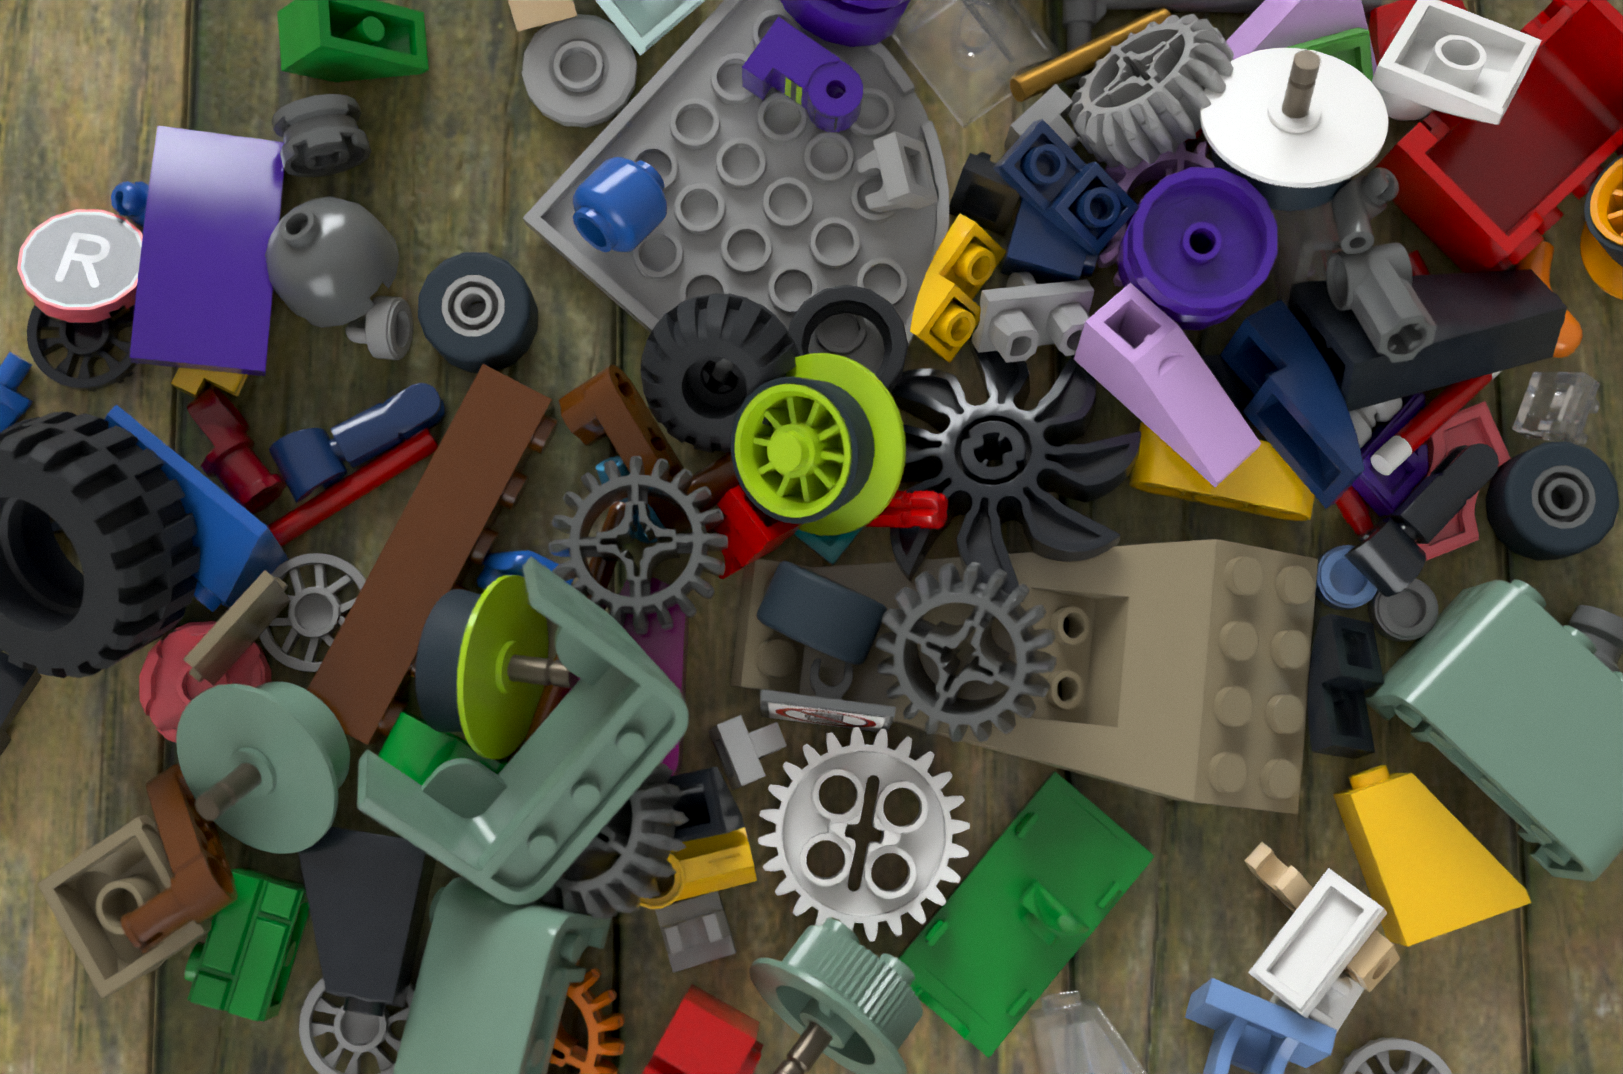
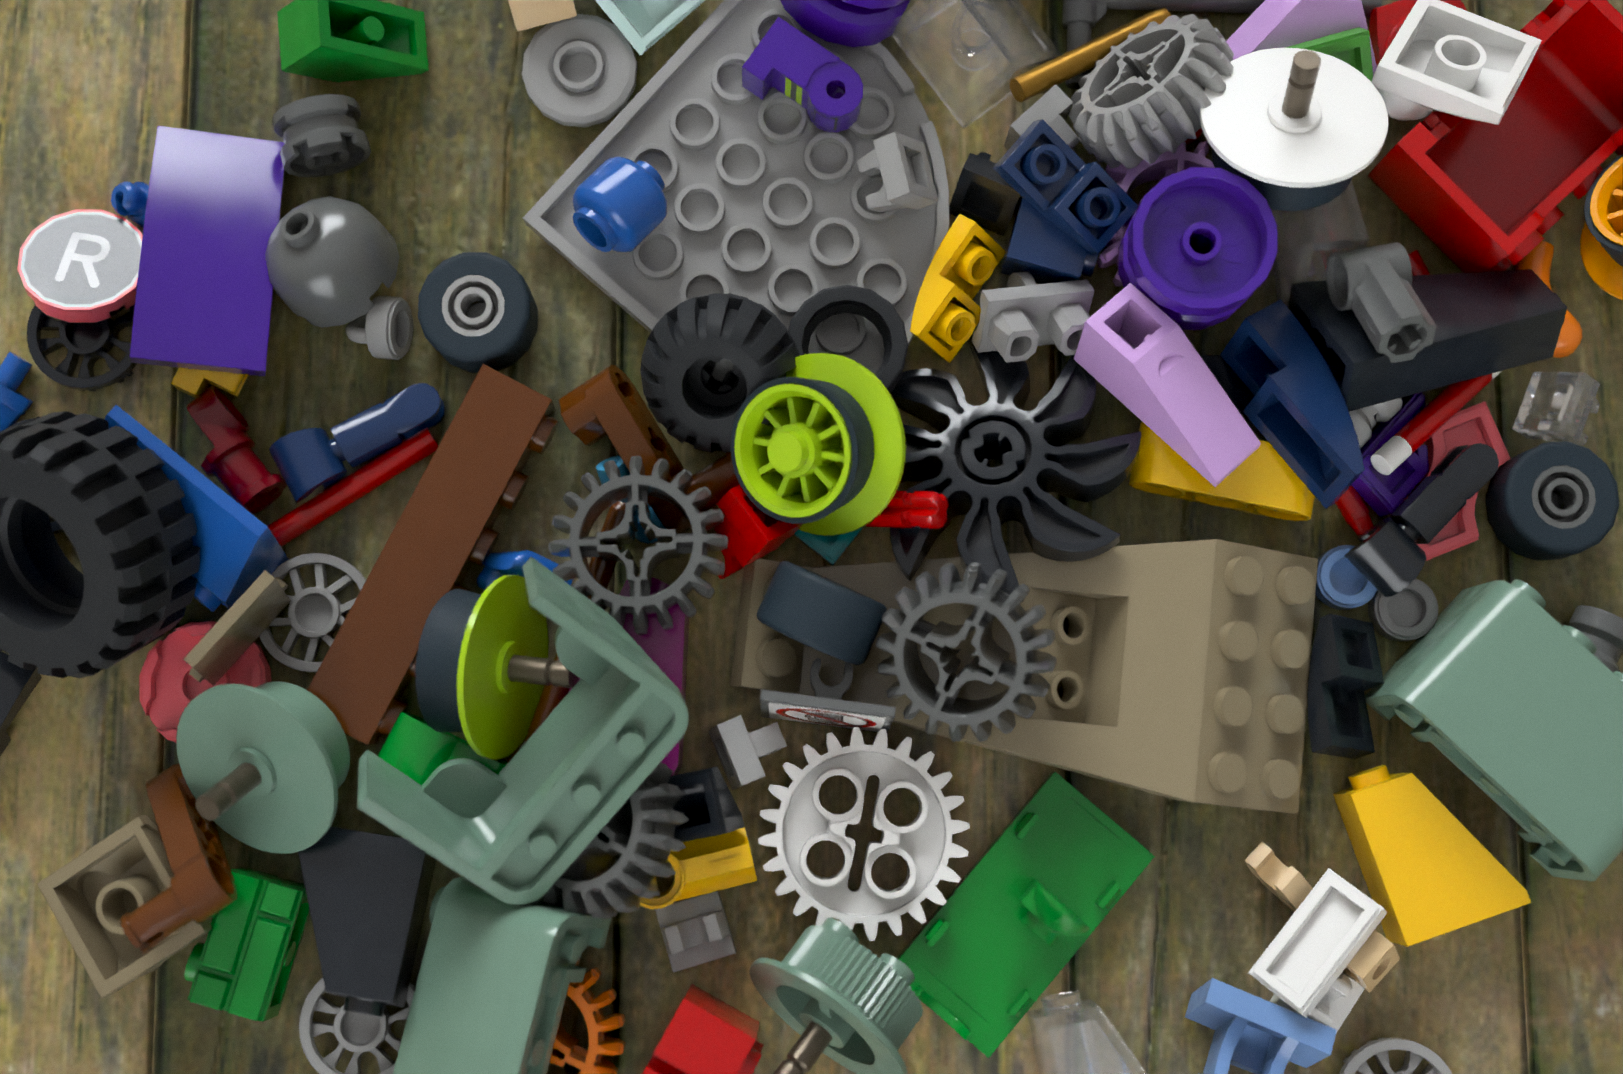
(1358, 204): dark grey arm -> none

